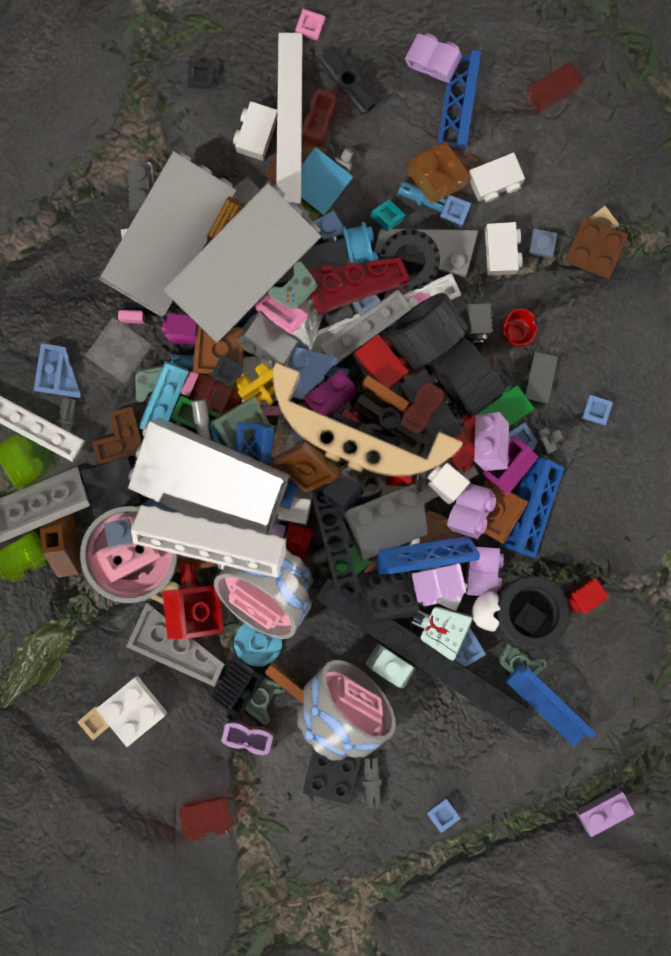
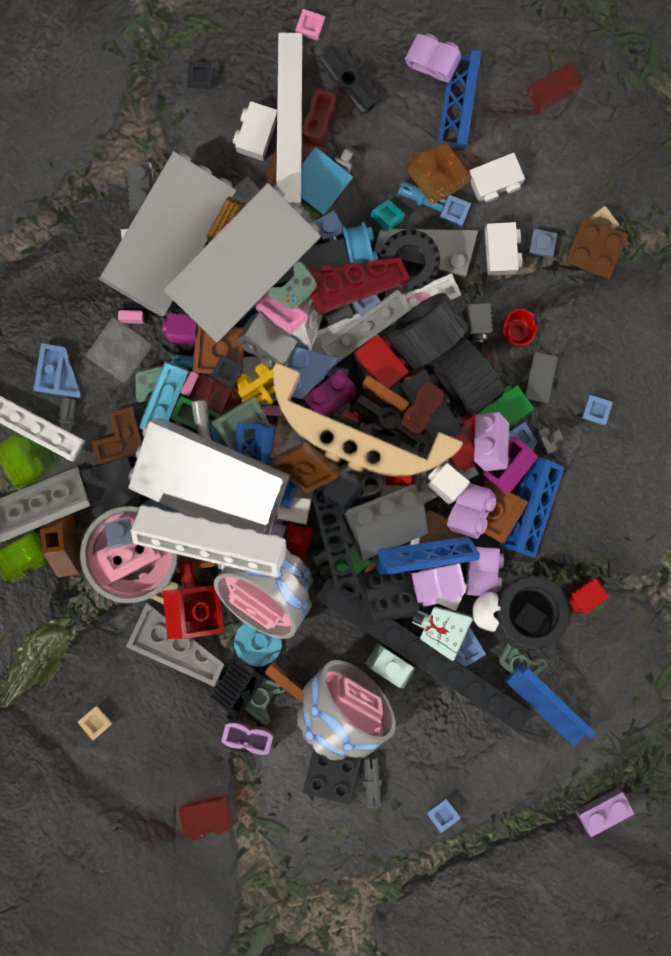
(132, 711): white brick -> none

